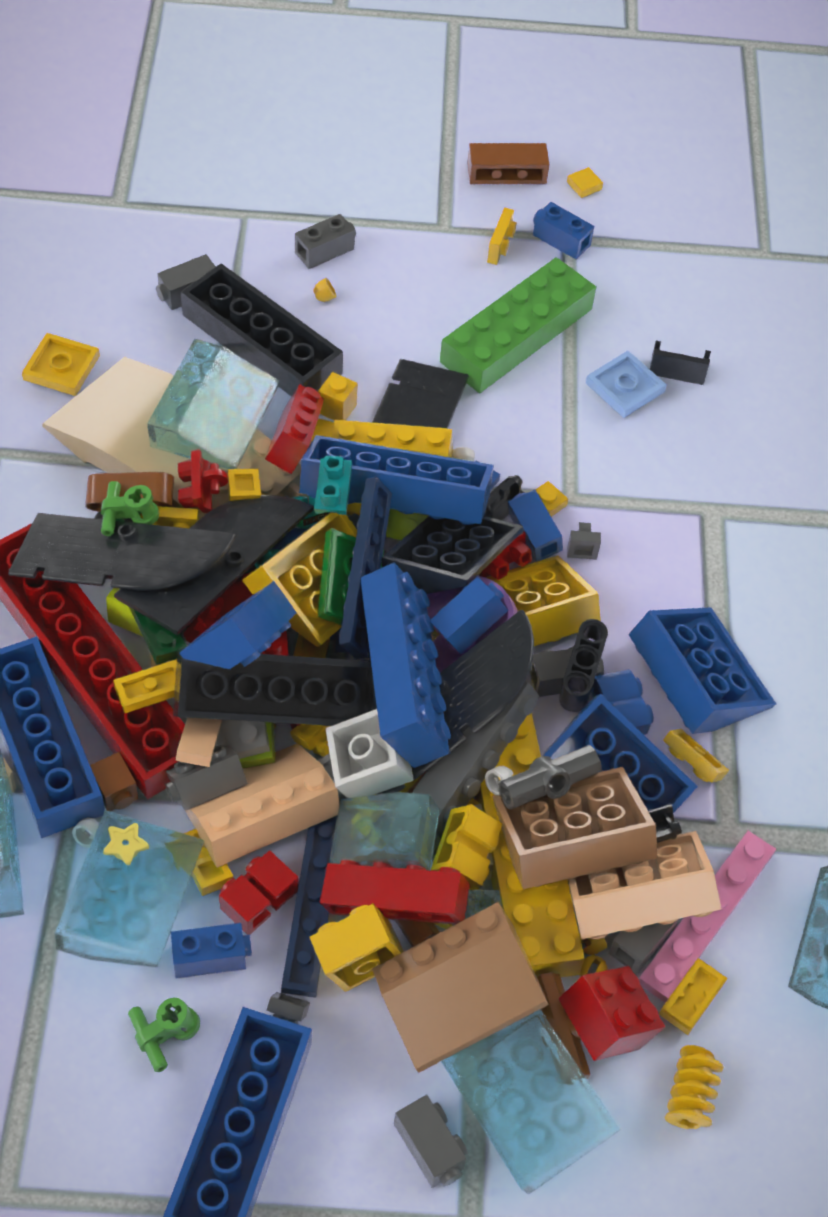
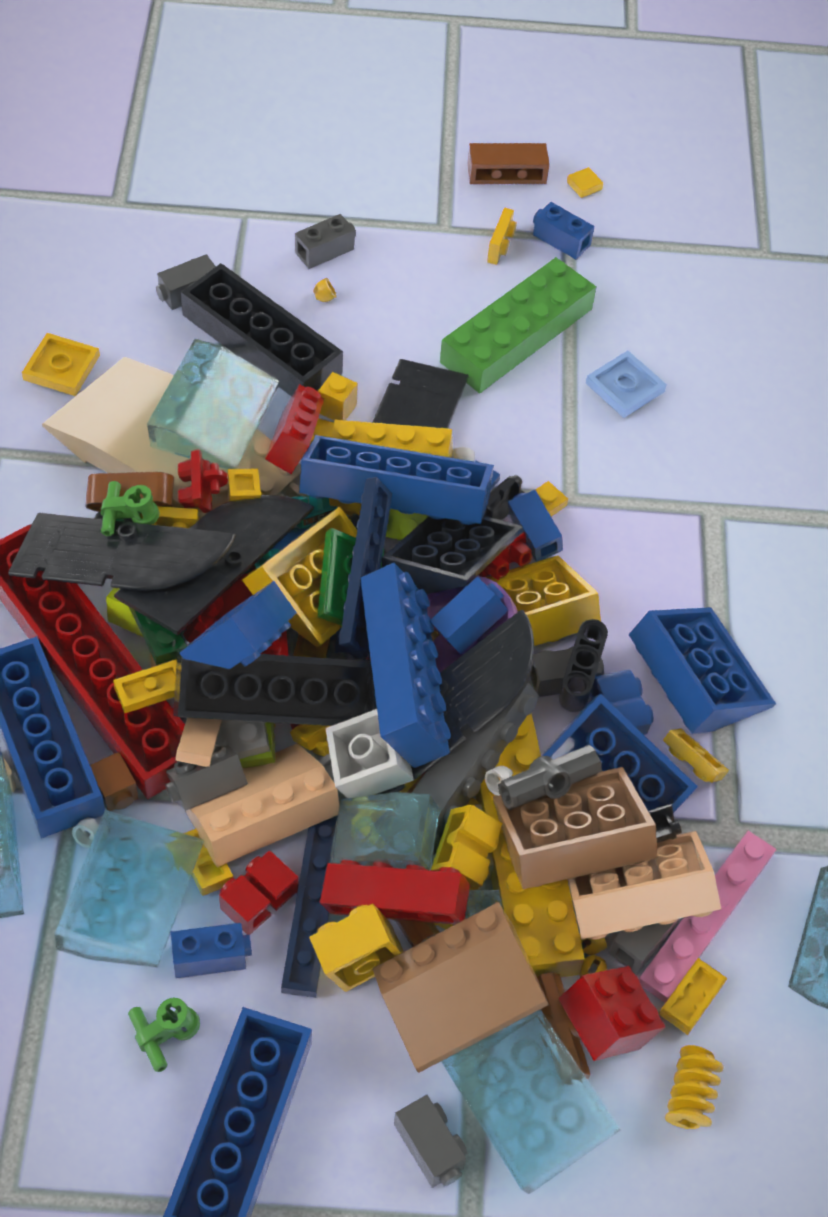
(121, 851): light yellow plate -> none
(288, 1007): dark grey tile -> none
(333, 485): teal hips -> none
(584, 543): dark grey tile -> none
(679, 366): black hinge -> none

